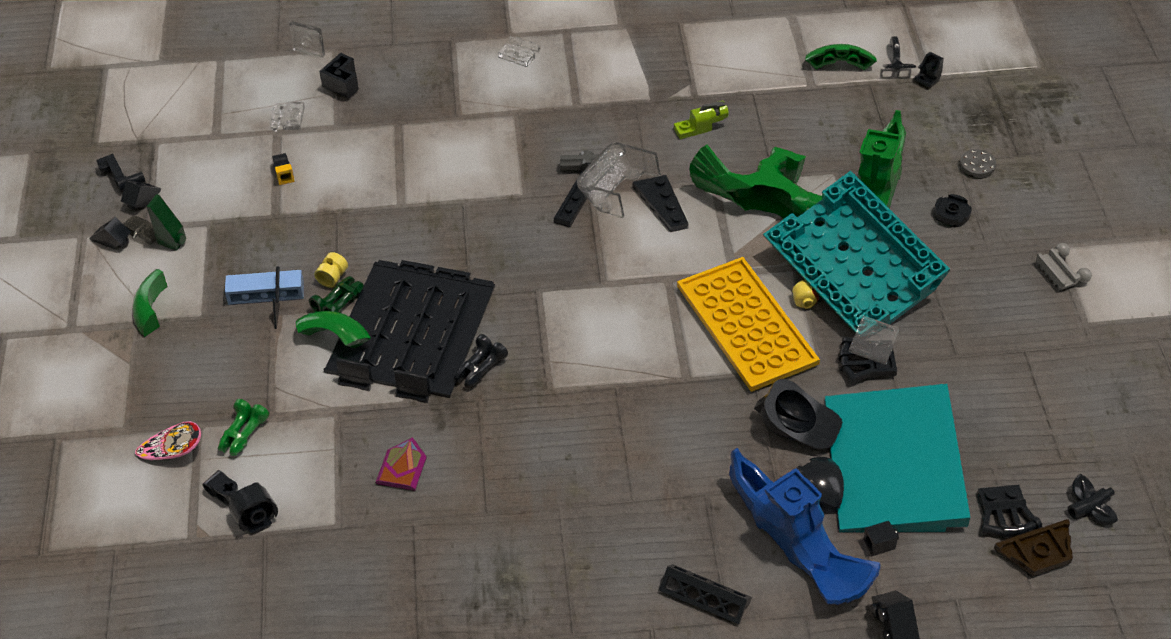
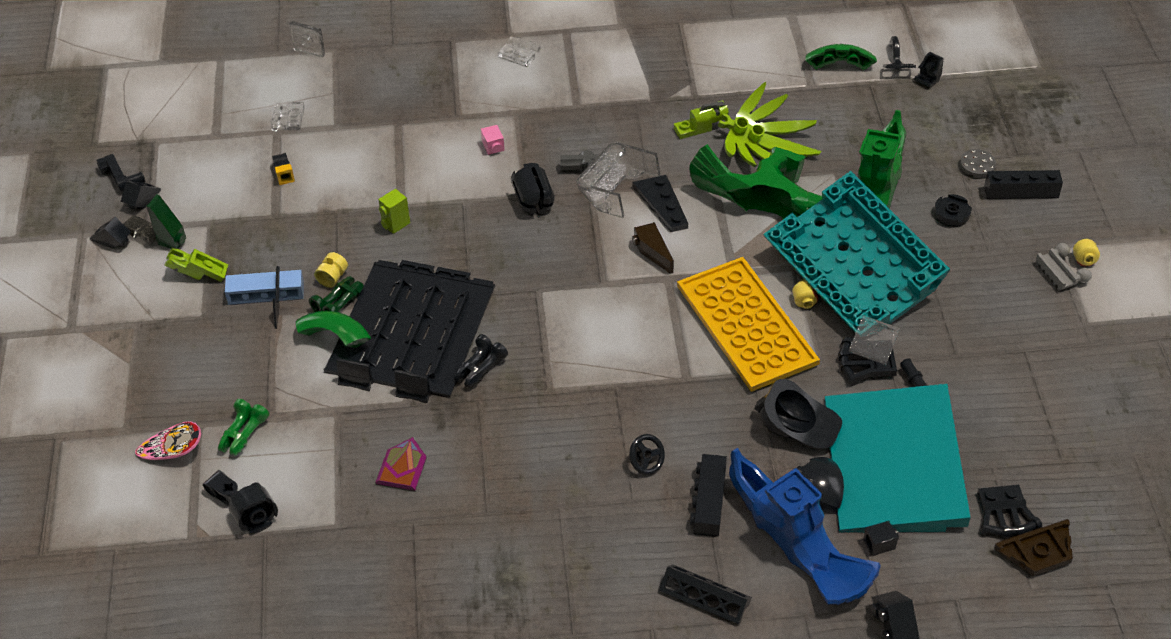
(146, 294): green brick -> none
(196, 264): none -> lime plate
(340, 76): black brick -> none
(394, 211): none -> lime brick
(492, 139): none -> bright pink brick
(533, 189): none -> black cylinder
(570, 207): black tile -> none
(642, 454): none -> black piece
(652, 246): none -> dark brown slope
(710, 495): none -> black brick
(747, 132): none -> lime plant
(913, 375): none -> black pin
(1023, 184): none -> black brick
(1086, 252): none -> light yellow head
(1091, 501): black plant -> none

